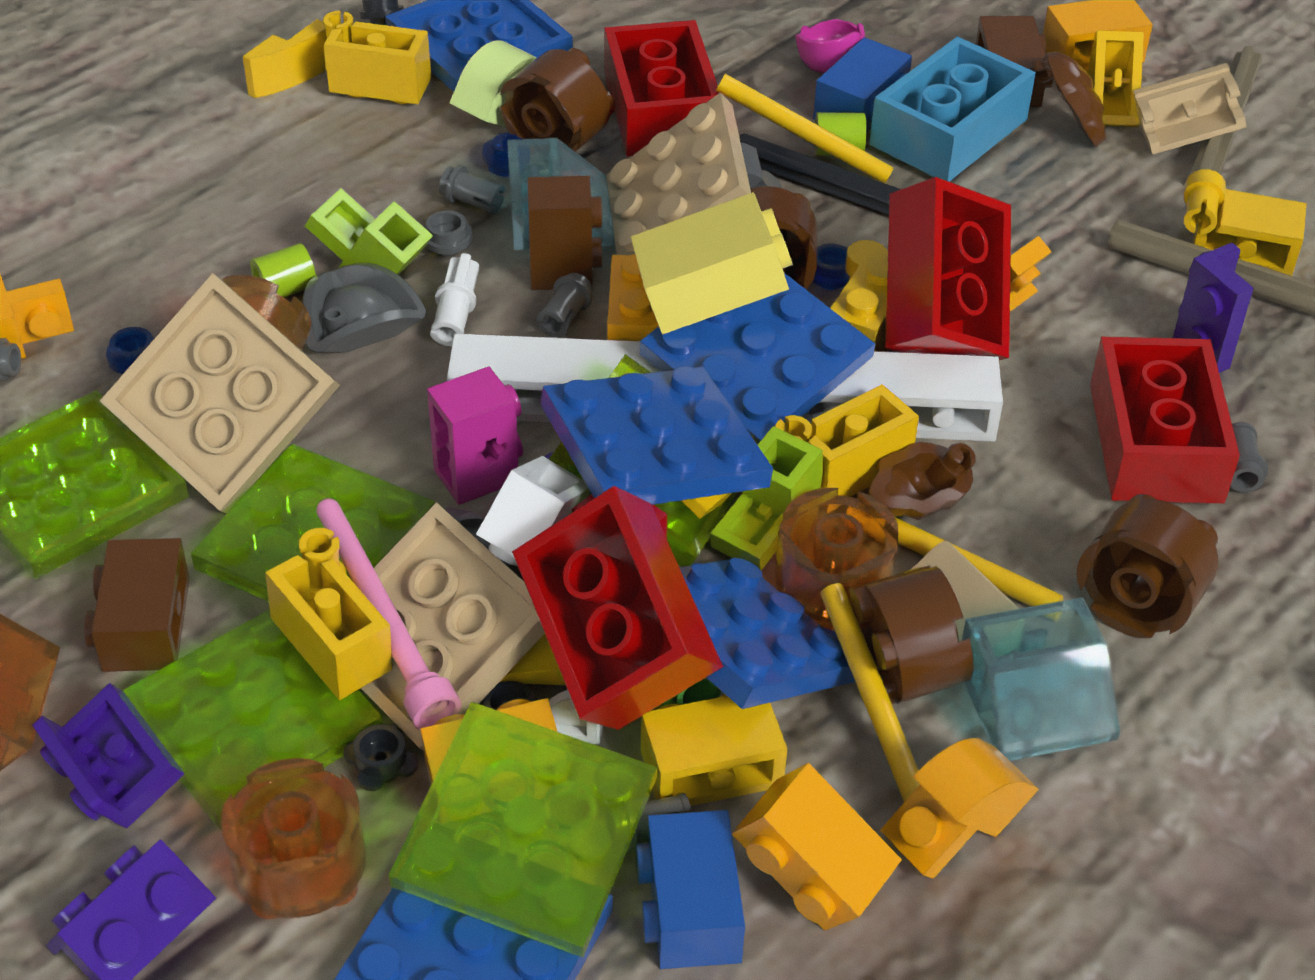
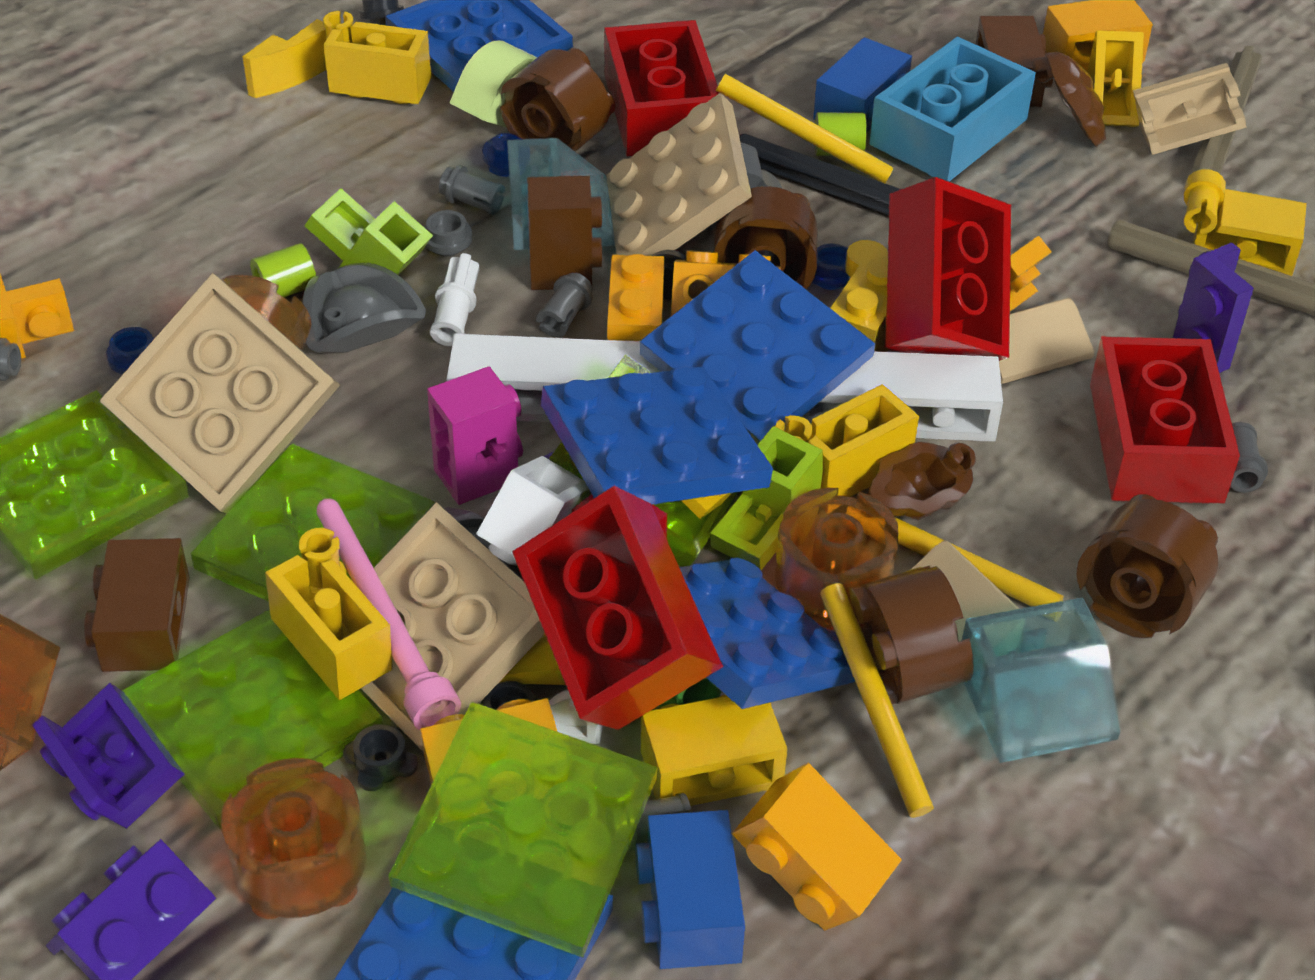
(711, 262): light yellow brick -> none
(827, 42): dark pink hair -> none
(958, 793): light orange brick -> none
(1045, 340): none -> tan slope

